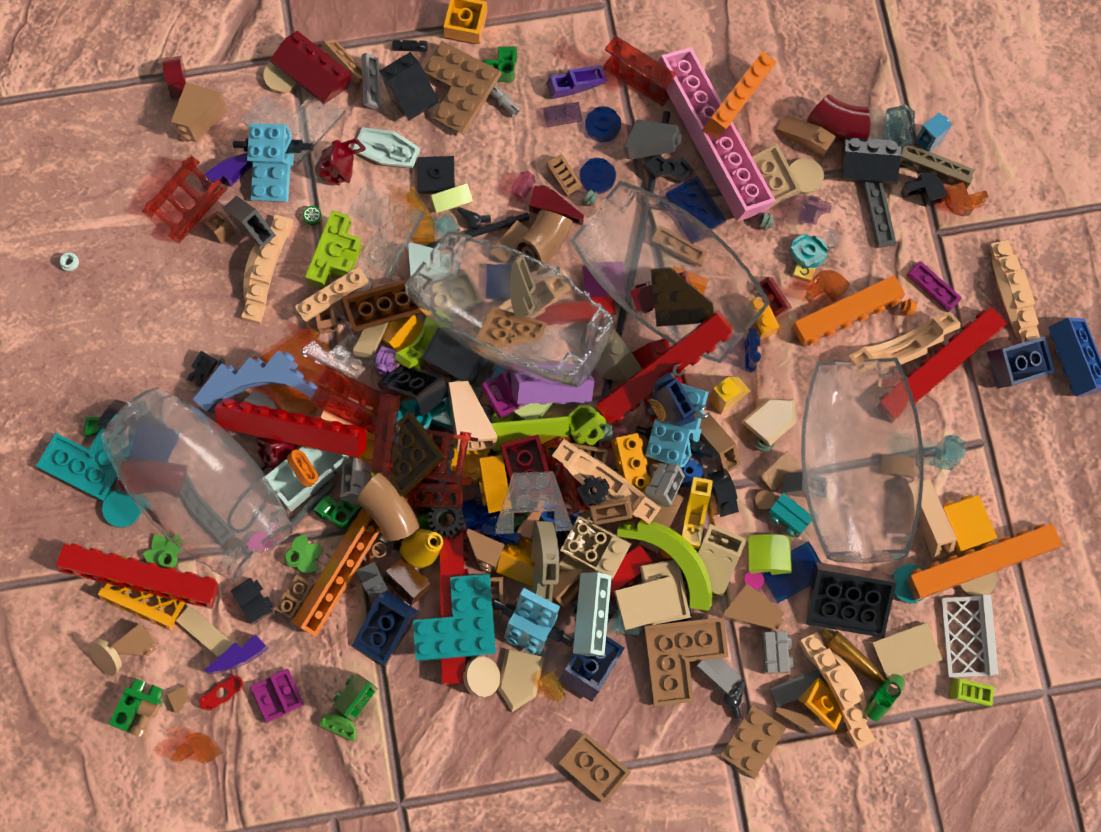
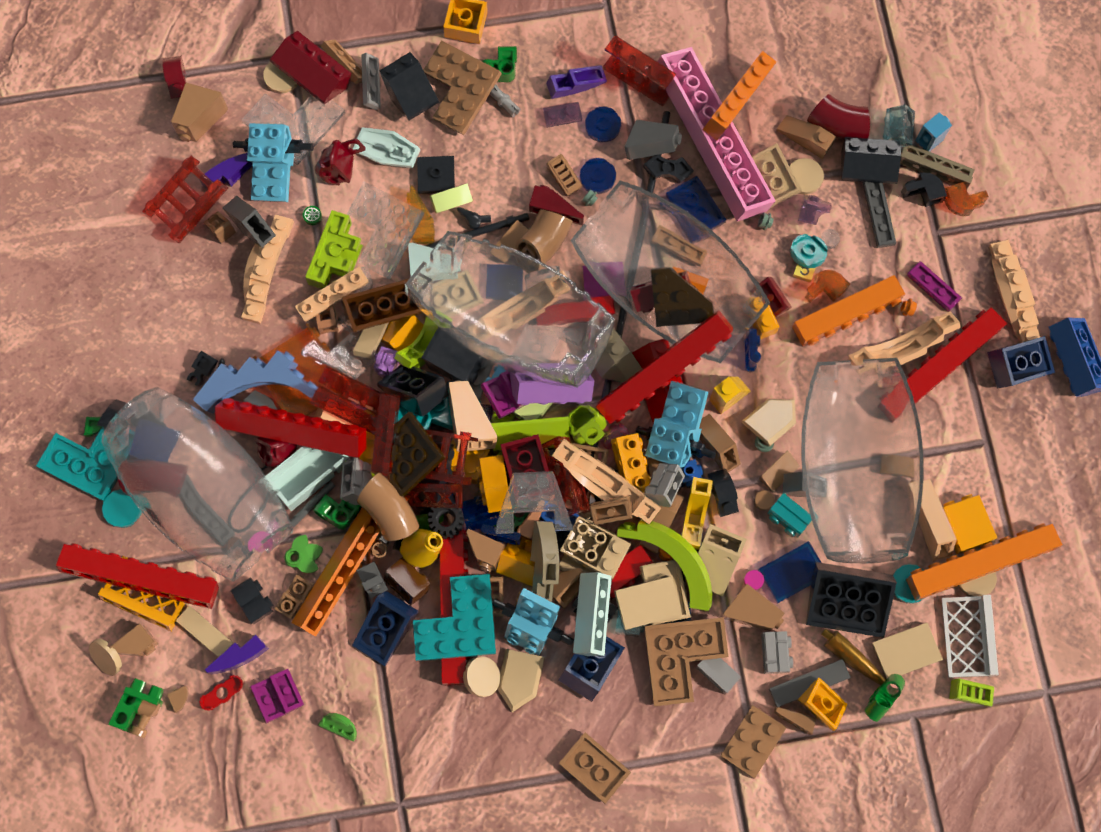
(65, 258): light aqua plate -> none
(161, 550): bright green plate -> none
(200, 744): clear orange brick -> none
(302, 468): orange plate -> none
(354, 696): green slope -> none
(409, 45): black axle -> none
(446, 224): clear light blue plate -> none
(504, 330): medium nougat plate -> none
(521, 288): dark tan slope -> none
(523, 184): clear pink brick -> none
(552, 686): clear yellow cone -> none
(589, 495): black brick -> none
(607, 429): sand green plate -> none
(671, 401): dark blue torso -> none
(734, 699): black animal -> none
(769, 554): lime slope -> none
(844, 687): light nougat piece -> none
(949, 452): clear light blue brick -> none

